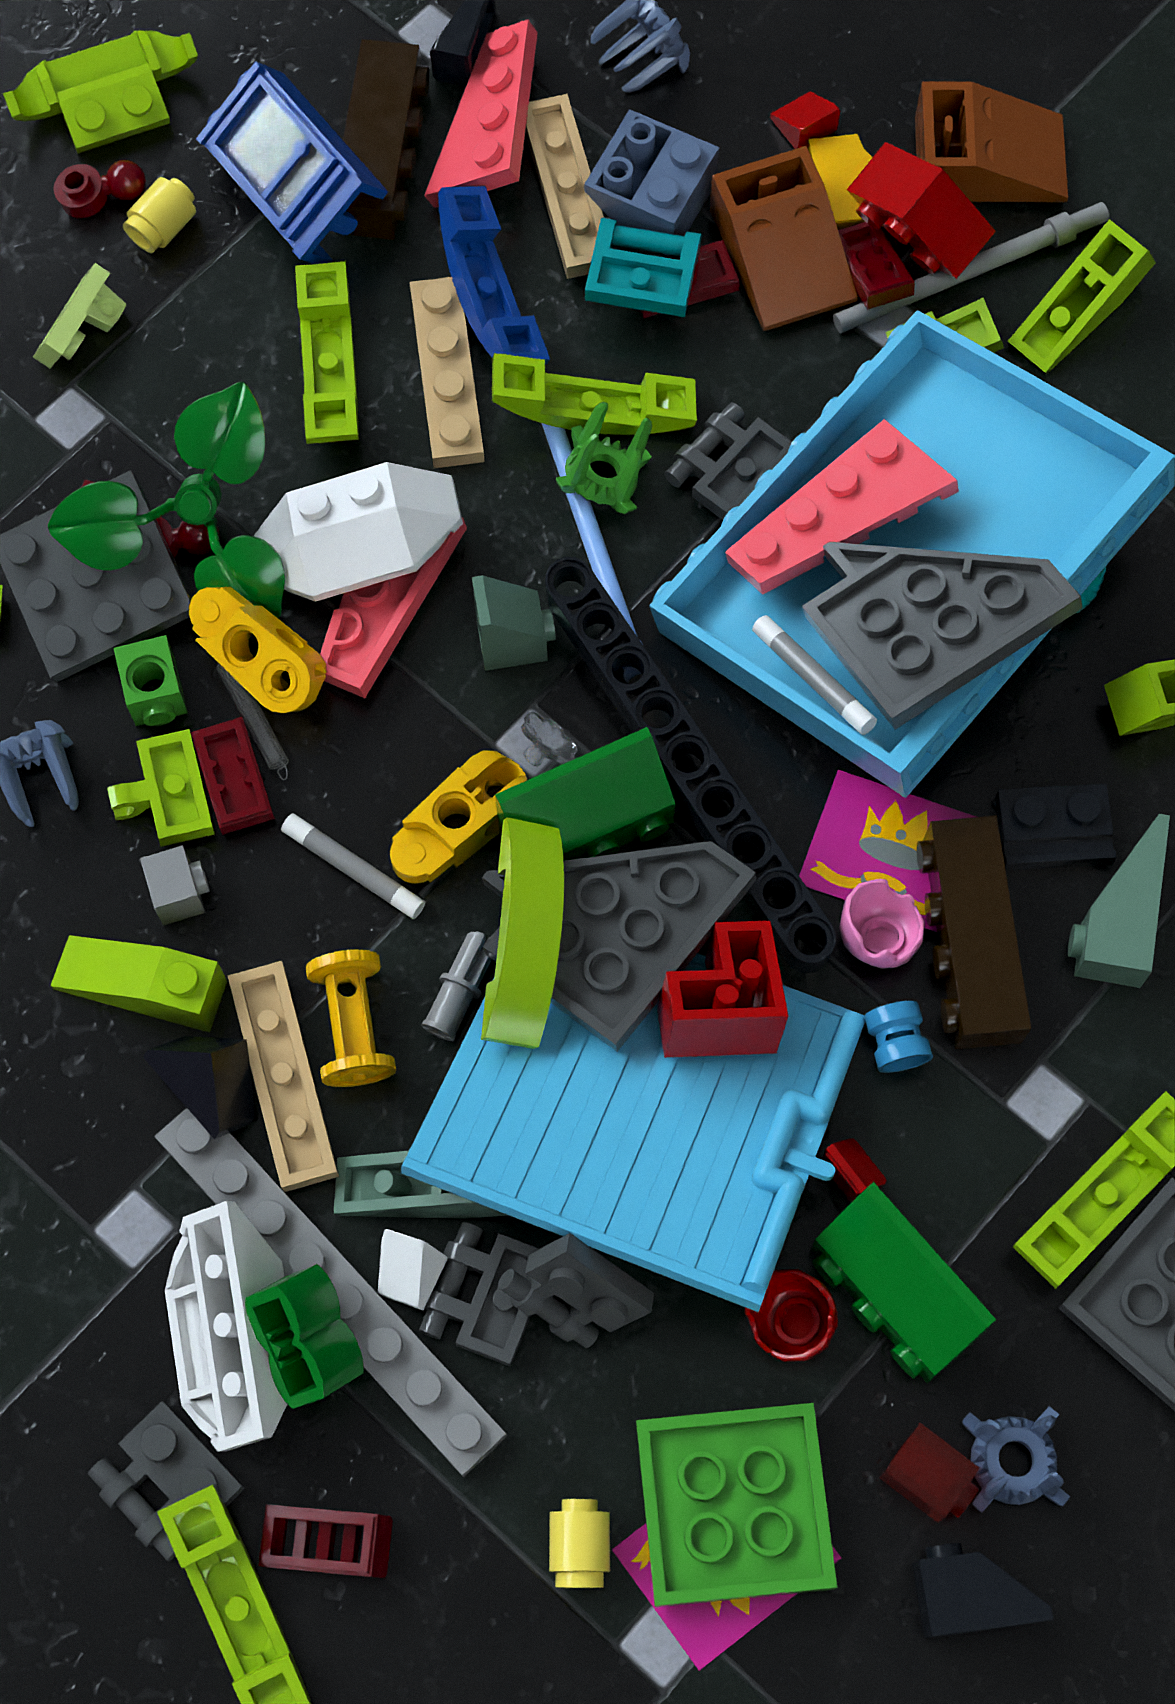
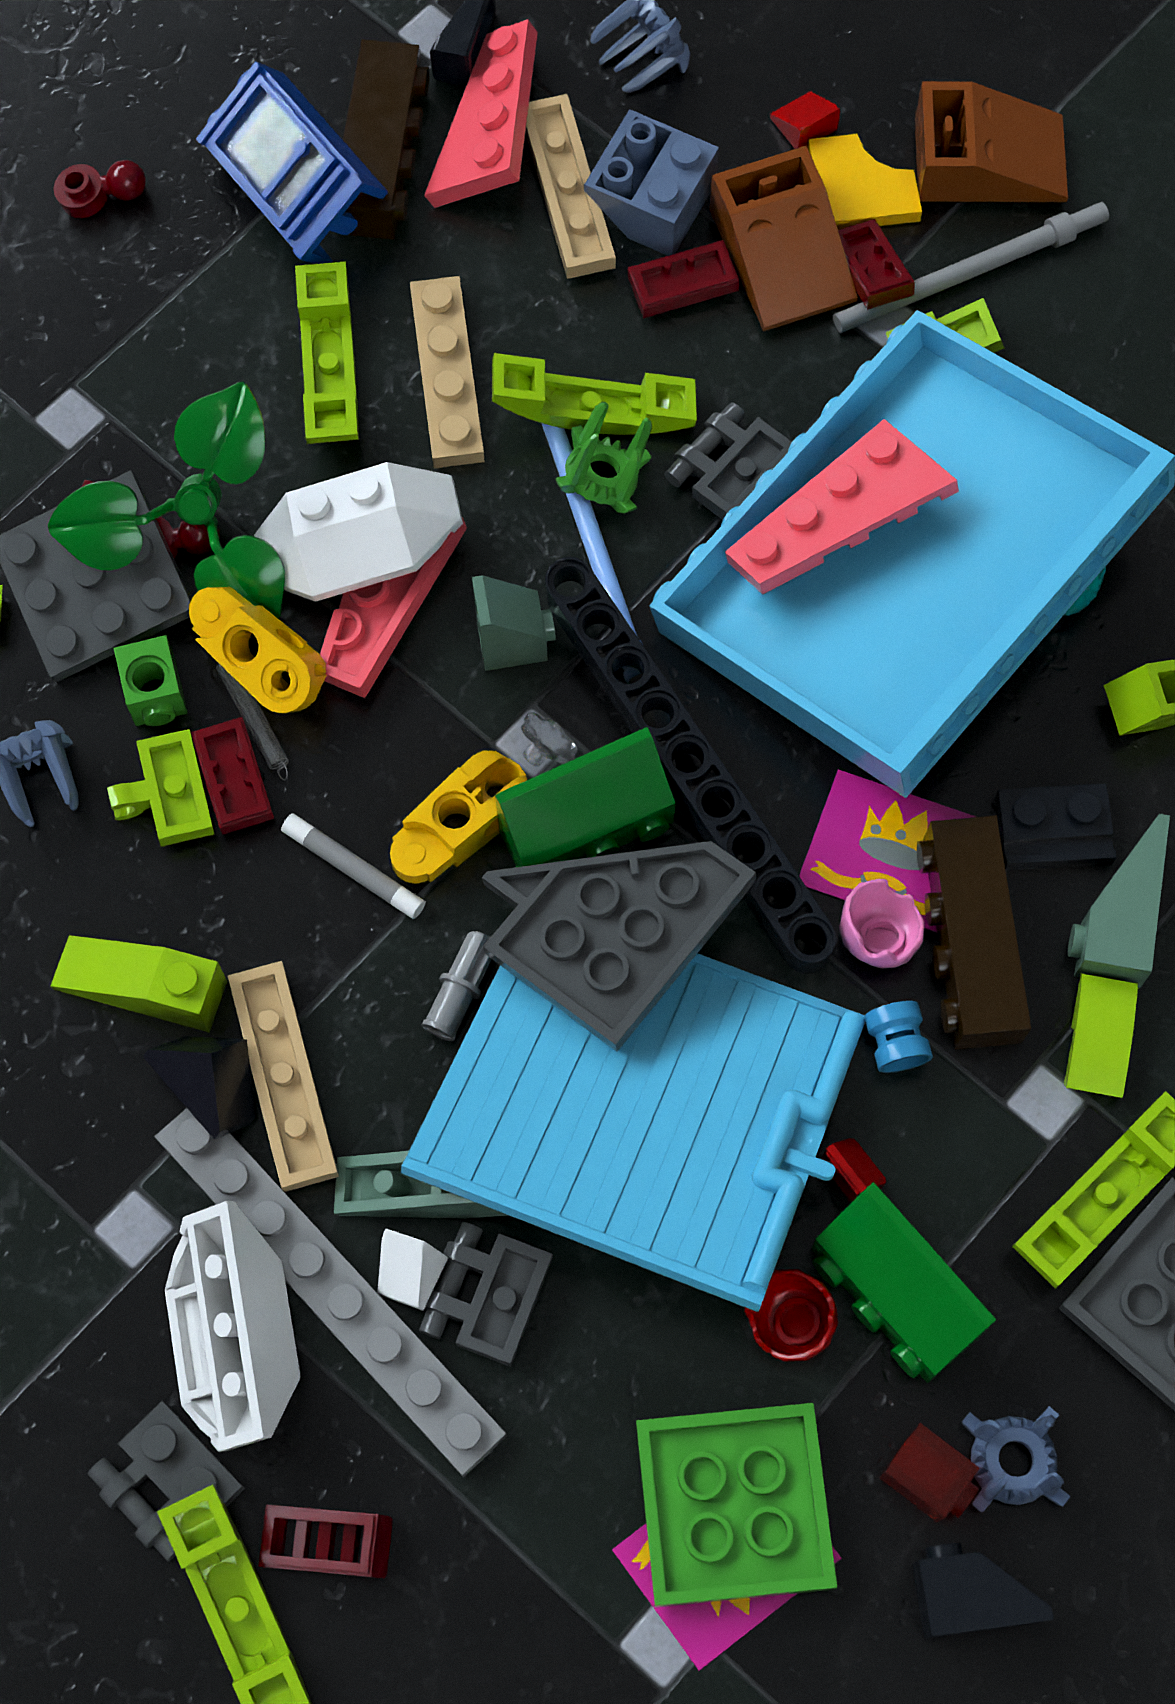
(89, 303): yellowish green hinge -> none
(105, 88): lime plate -> none
(160, 214): light yellow brick -> none
(175, 884): light grey plate -> none
(305, 1338): green brick -> none
(350, 1019): yellow hose -> none
(479, 277): blue slope -> none
(528, 934): lime slope -> none
(579, 1544): light yellow brick -> none
(587, 1284): dark grey plate -> none
(639, 278): teal plate -> none
(733, 1003): red brick -> none
(814, 675): light grey bar -> none
(922, 209): red brick -> none
(932, 619): dark grey wing -> none
(1083, 297): lime slope -> none
(1101, 1035): none -> lime slope

